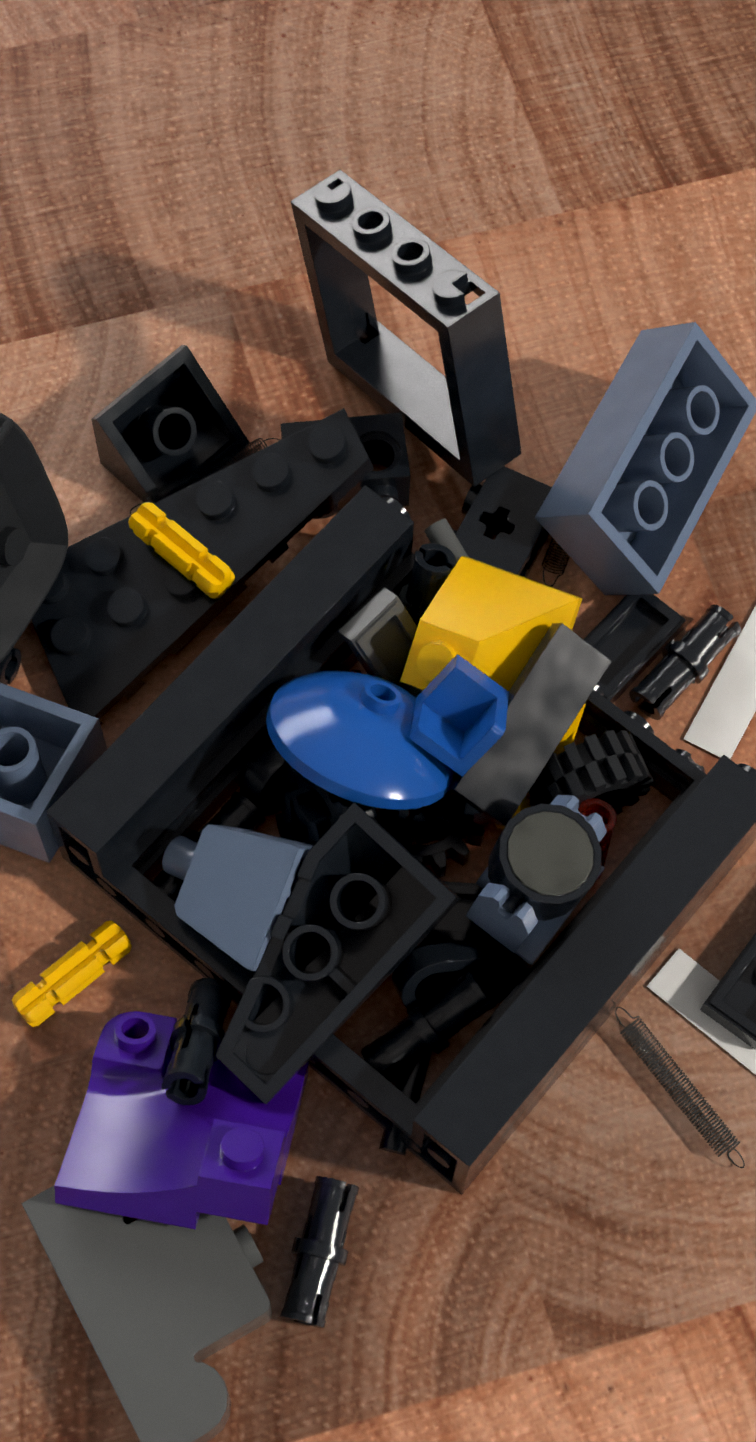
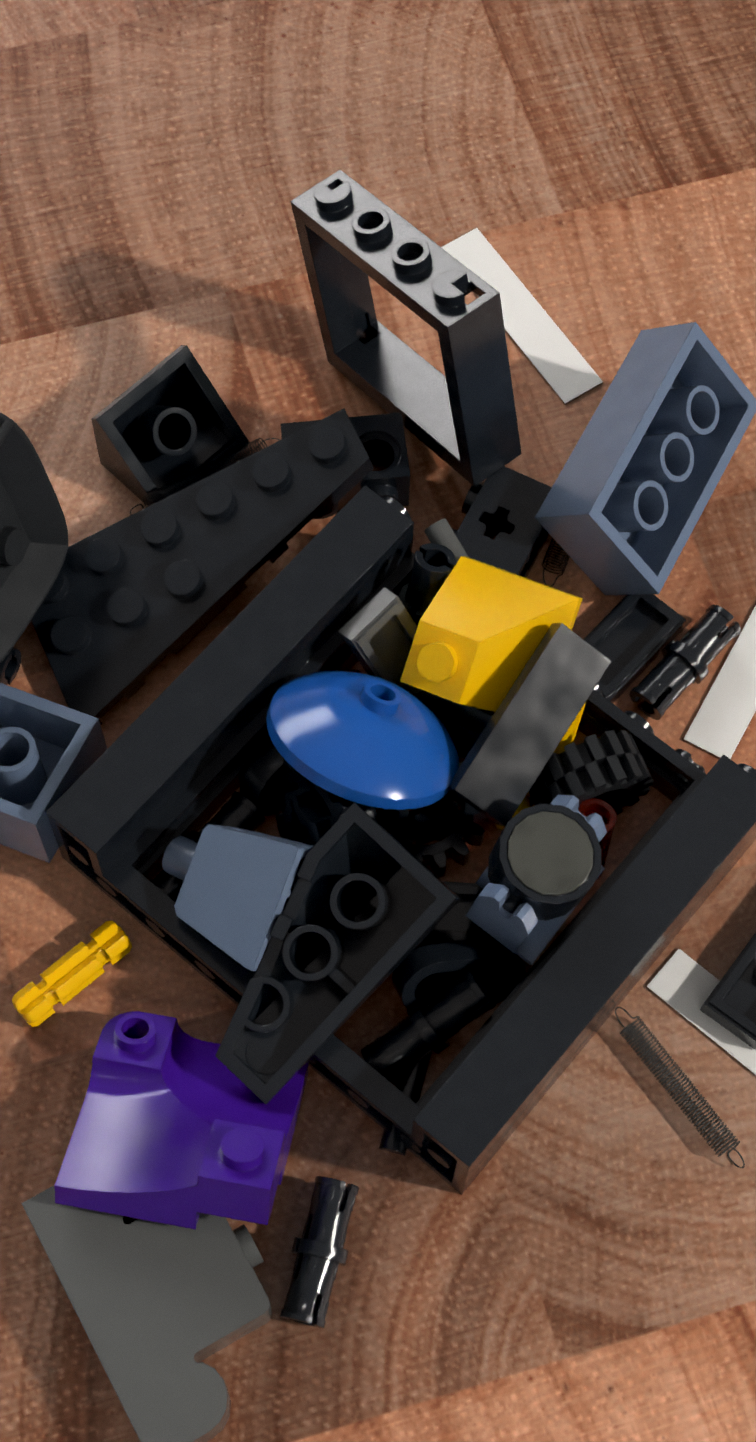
(181, 550): yellow axle -> none
(196, 1041): black pin -> none
(459, 715): blue panel -> none
(527, 320): none -> white sticker

